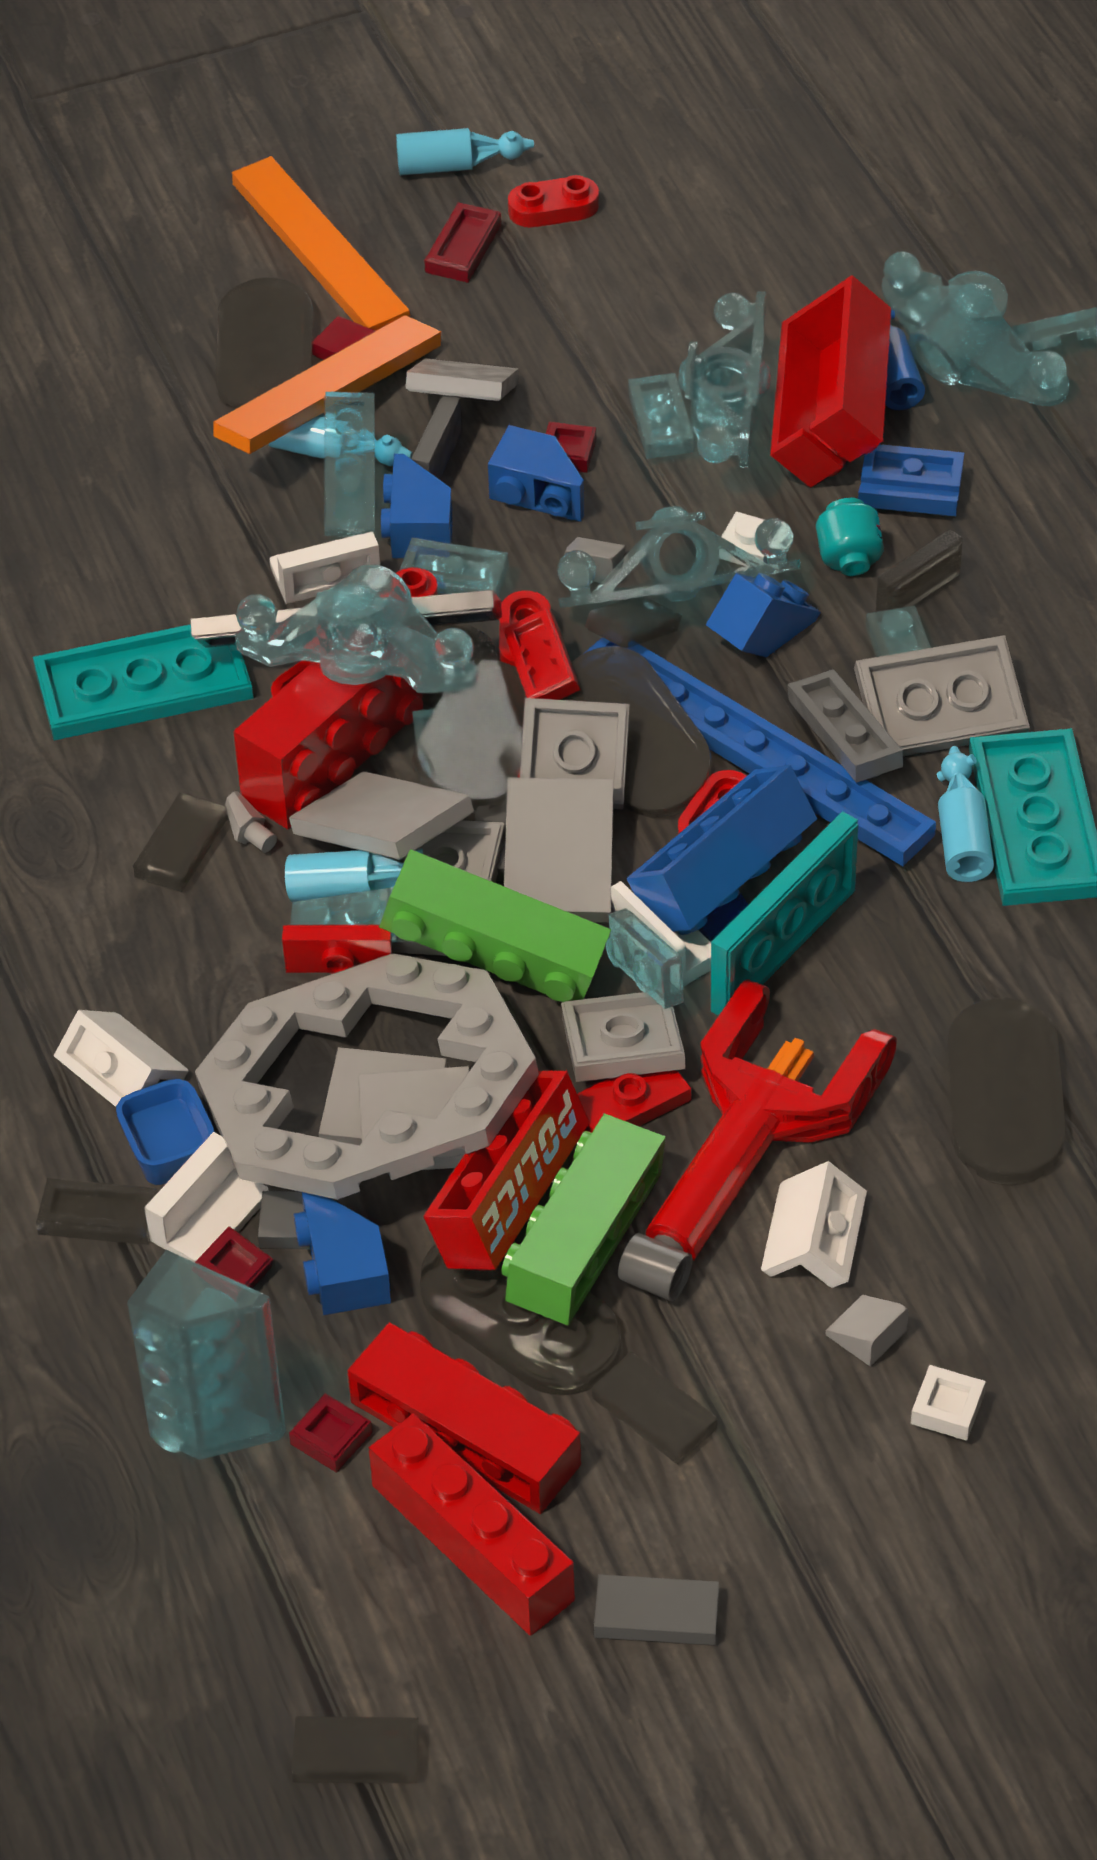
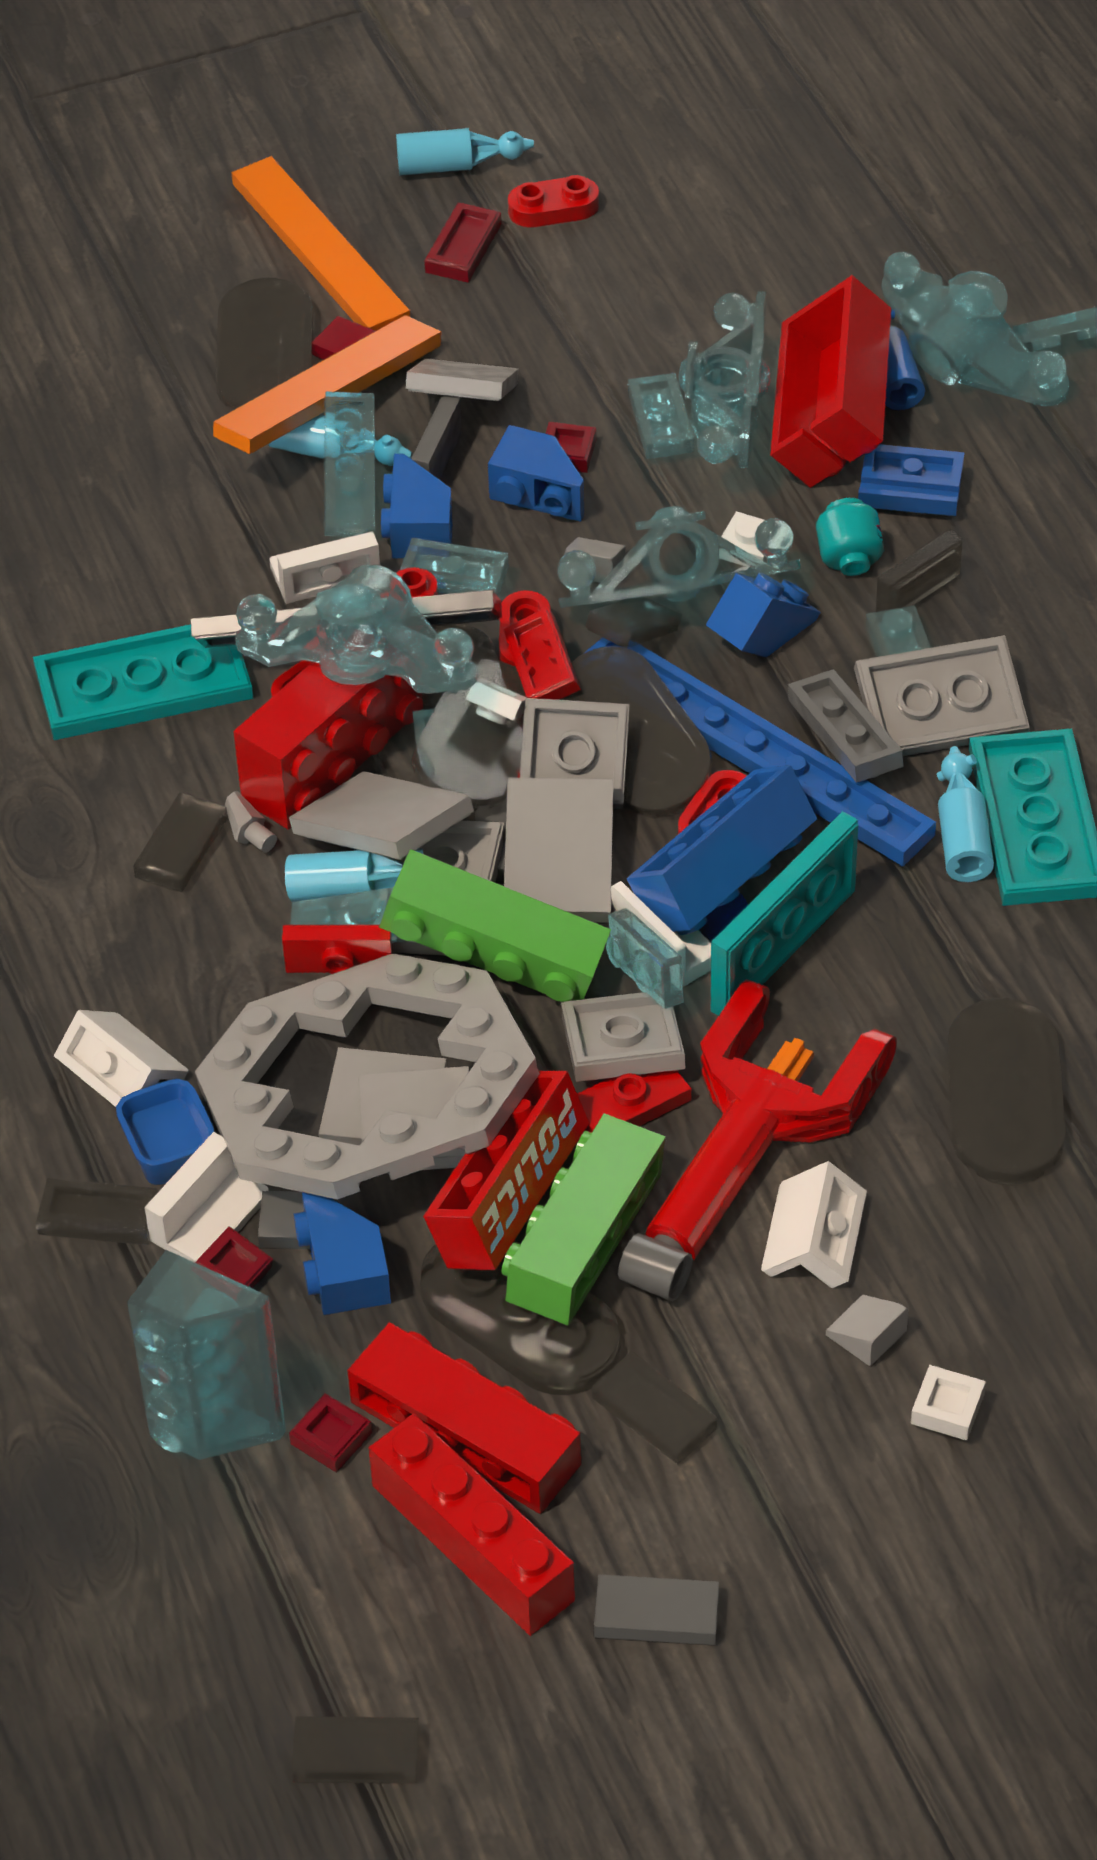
(496, 701): none -> white plate

